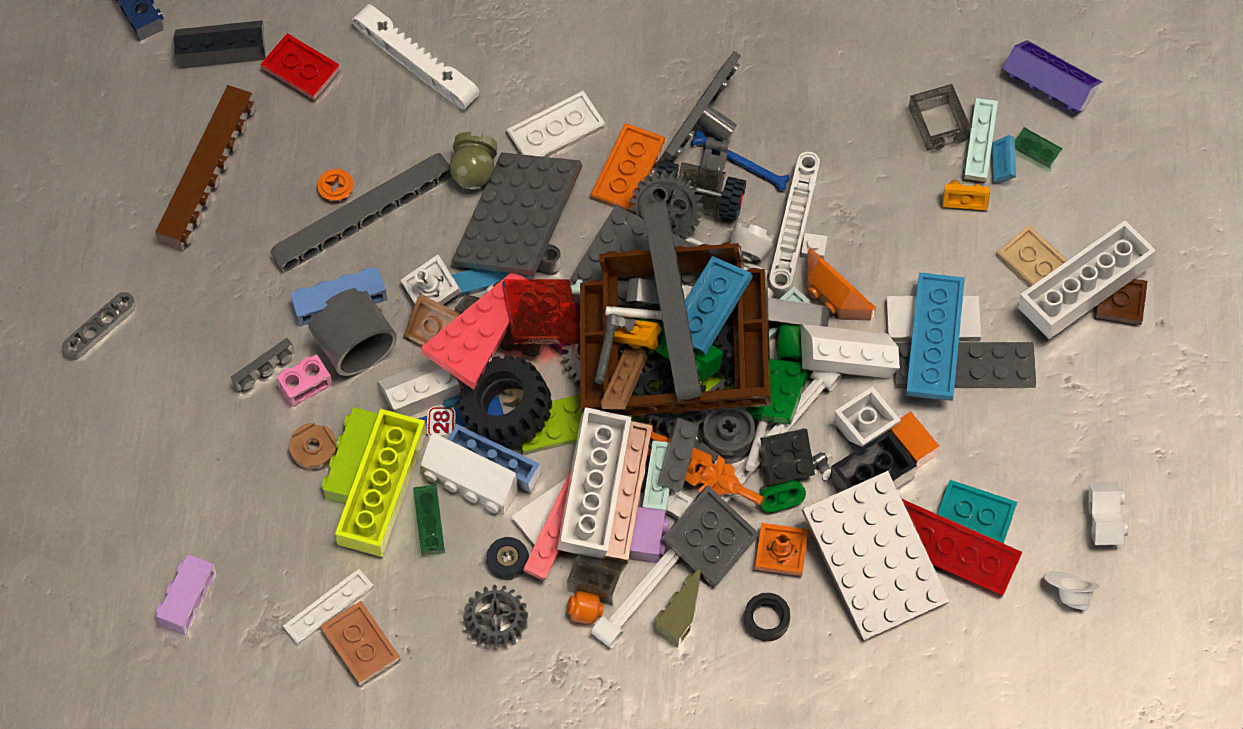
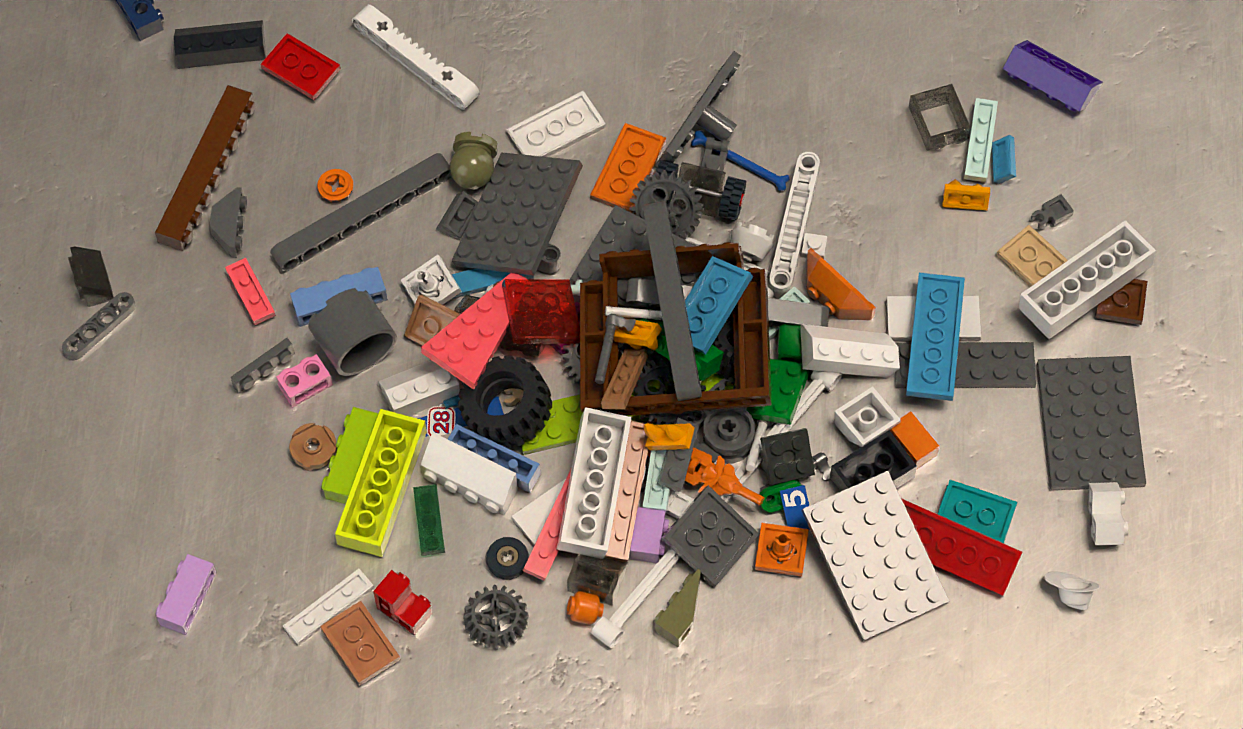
(90, 275): none -> clear smoke slope
(228, 221): none -> dark grey slope
(250, 291): none -> coral plate
(400, 604): none -> red brick
(457, 215): none -> dark grey slope
(668, 436): none -> light orange tile
(767, 599): black tyre -> none
(793, 502): none -> blue sticker
(1037, 148): clear green plate -> none
(1054, 211): none -> dark grey plate
(1091, 422): none -> dark grey plate

